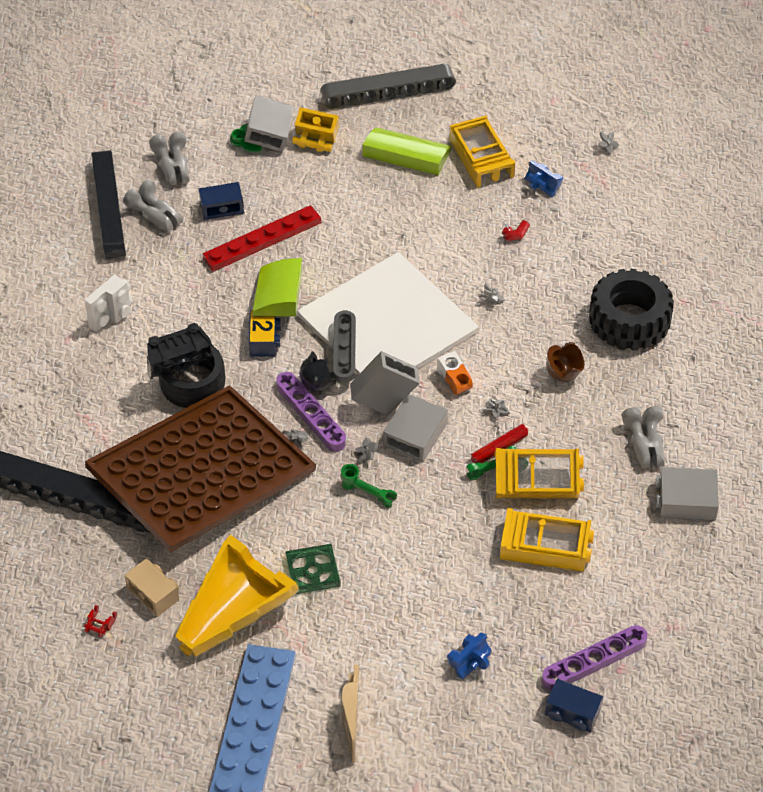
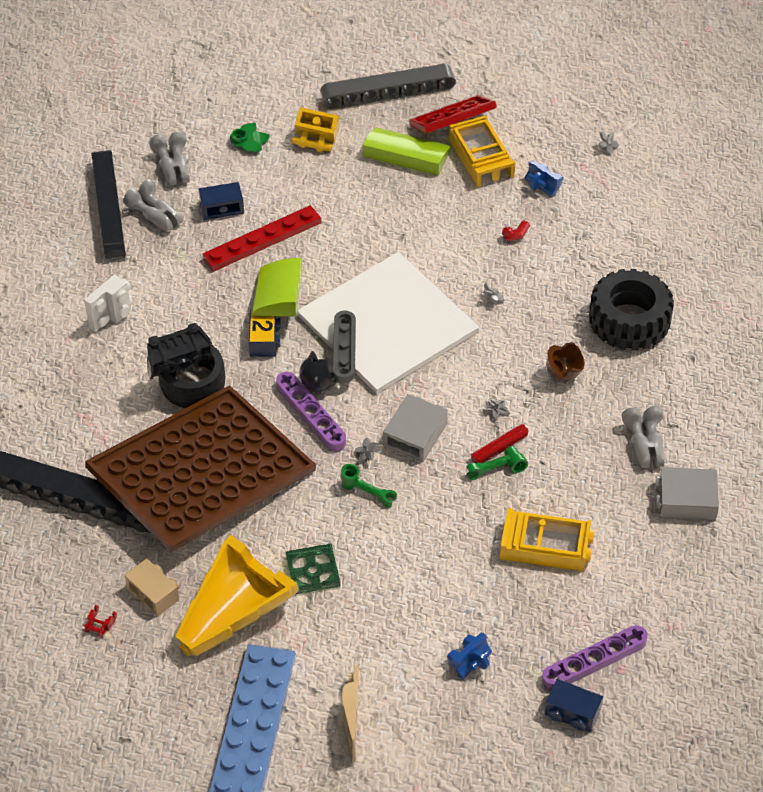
(269, 123): light grey brick -> none
(296, 435): light grey plant -> none
(384, 383): light grey brick -> none
(452, 113): none -> red tile
(454, 373): leg -> none
(538, 473): yellow door -> none

